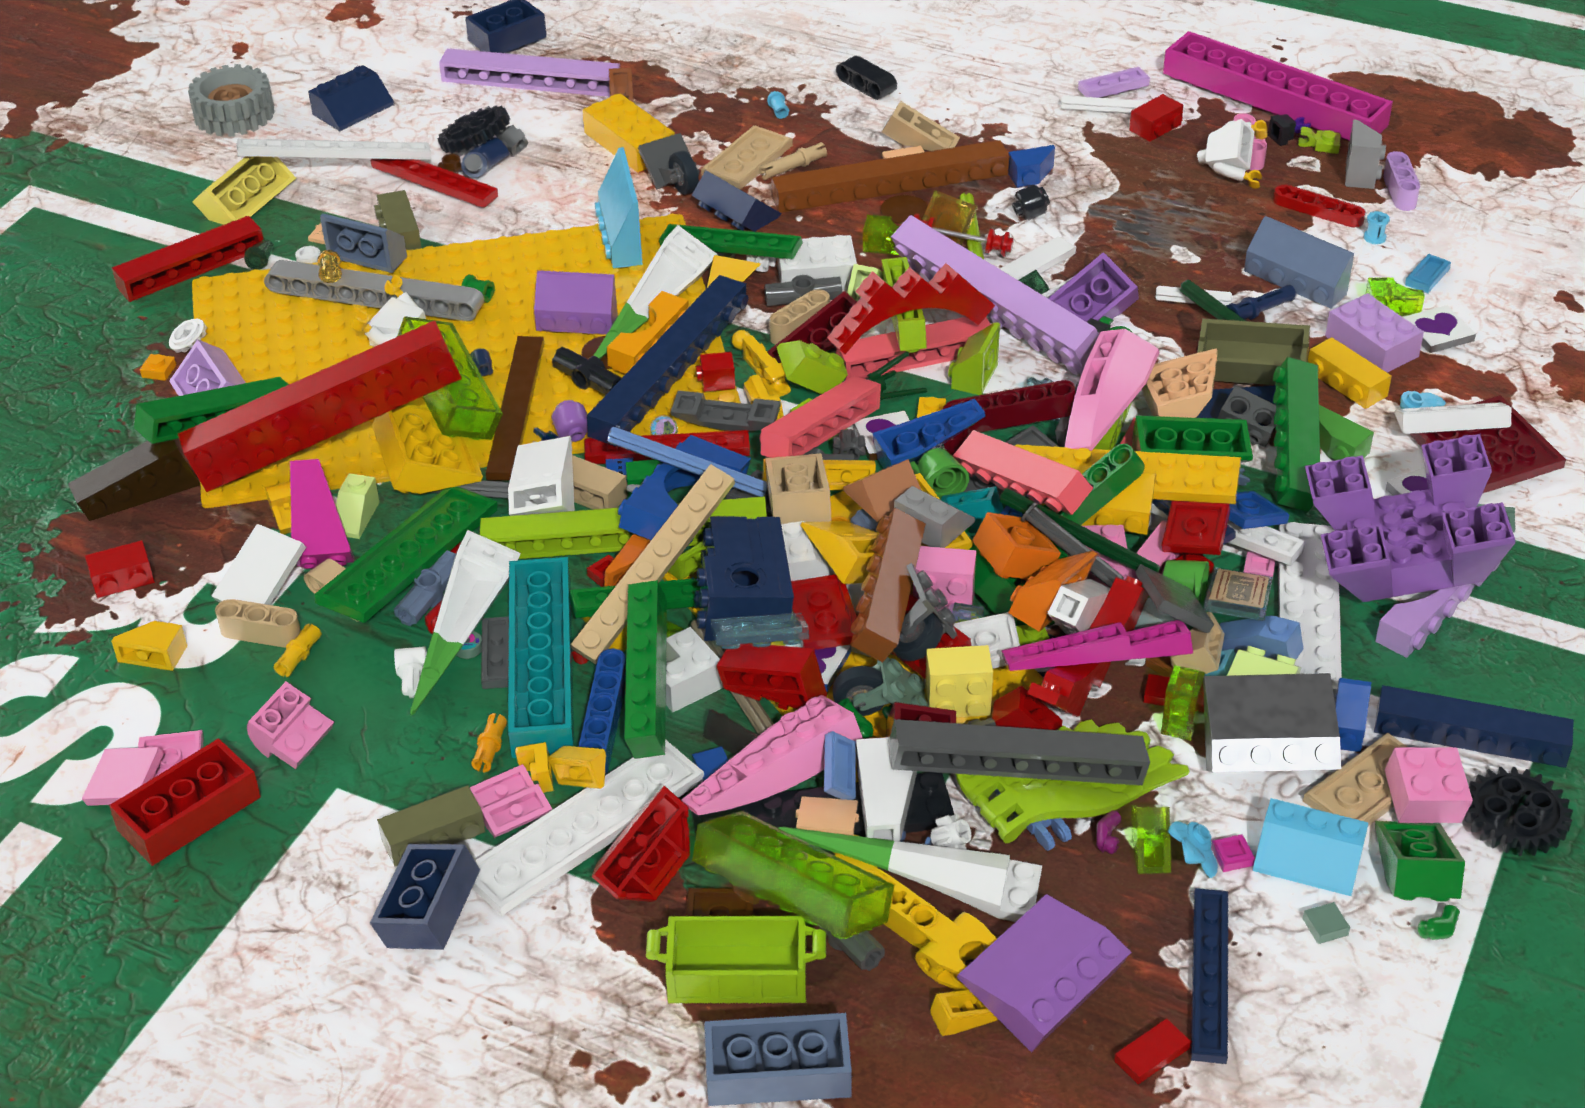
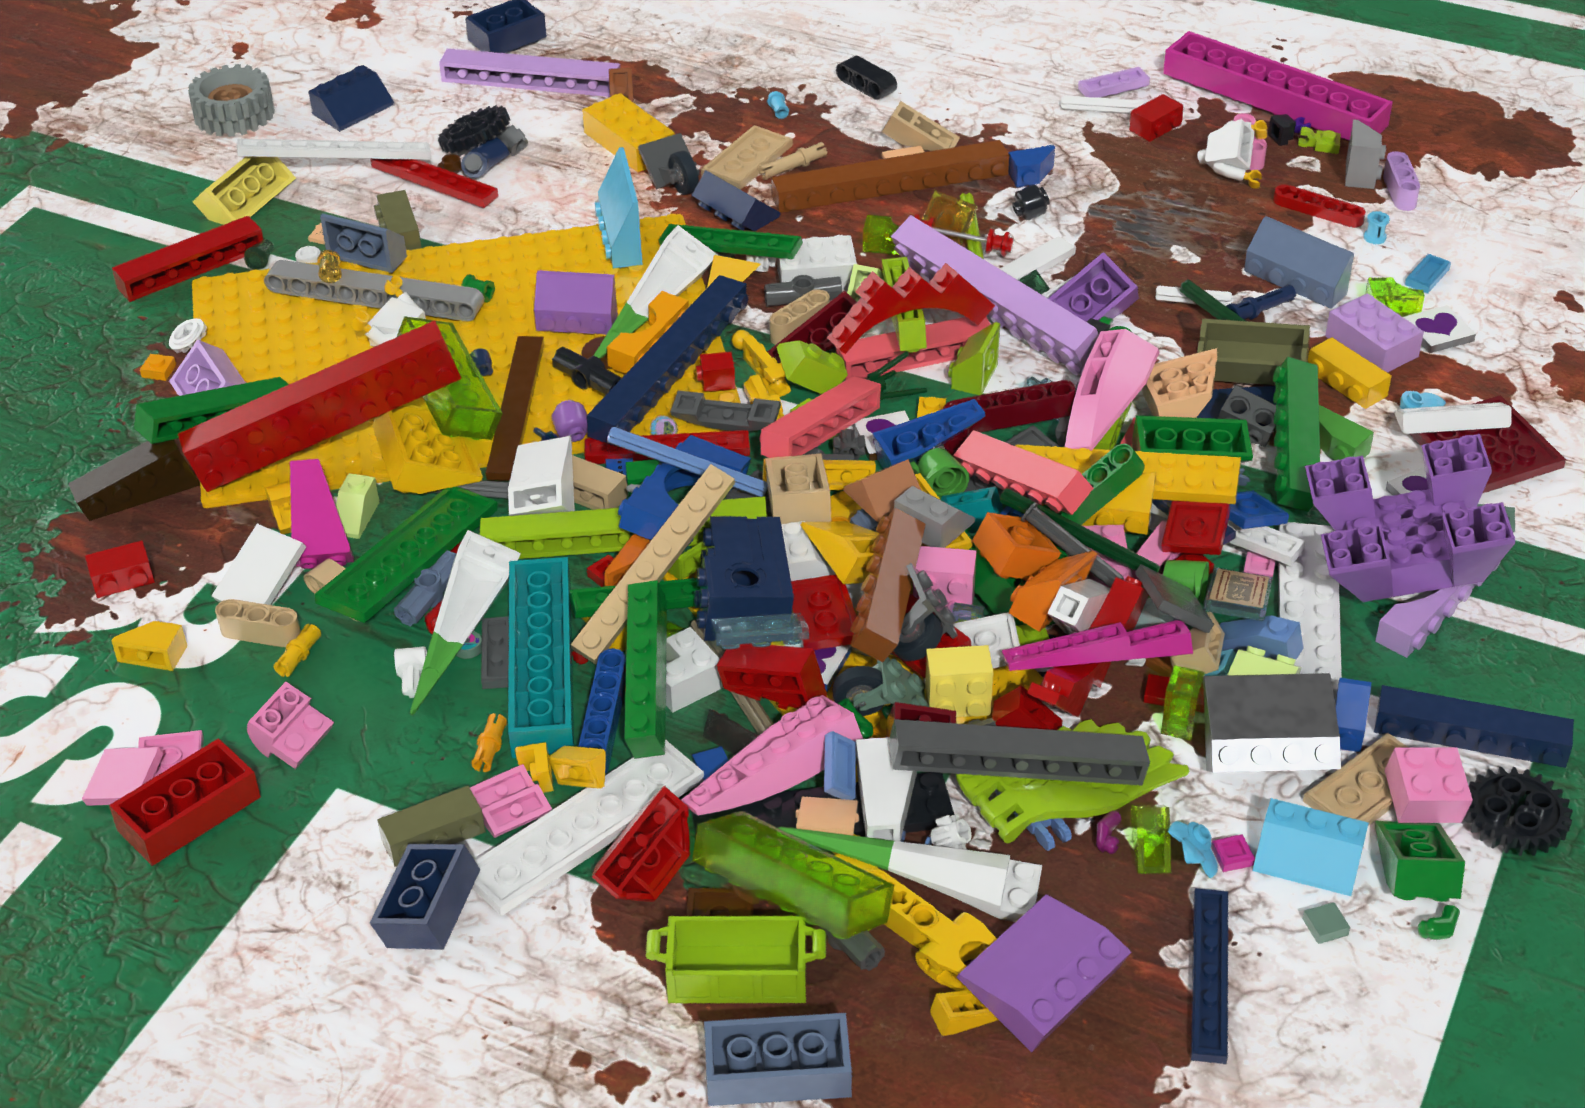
(903, 206): reddish brown piece -> none
(1152, 1051): red tile -> none

